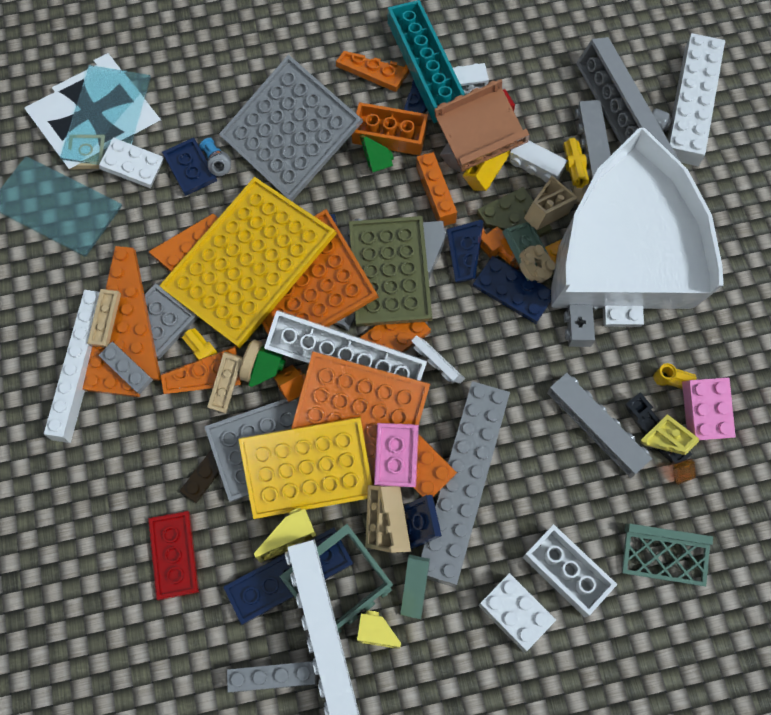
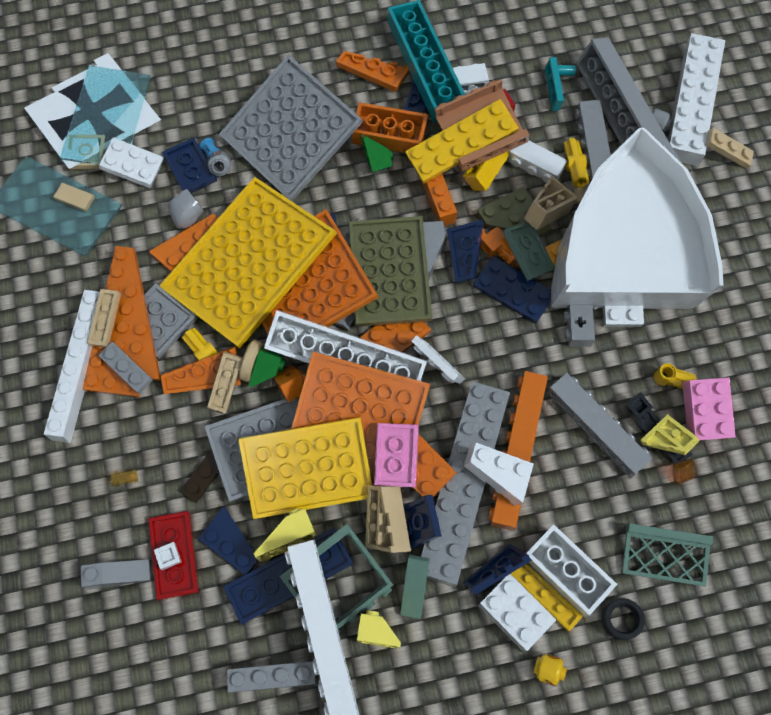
(74, 197): none -> tan tile
(114, 573): none -> light grey slope
(124, 477): none -> clear yellow pin
(167, 556): none -> white plate
(184, 210): none -> light grey piece
(229, 542): none -> dark blue wing
(465, 137): none -> yellow plate
(497, 568): none -> dark blue wing
(500, 470): none -> white wedge
(520, 441): none -> orange brick
(545, 264): tan plate -> none
(548, 597): none -> yellow tile
(550, 669): none -> yellow head
(553, 72): none -> teal piece
(639, 619): none -> black tyre
(729, 148): none -> tan plate

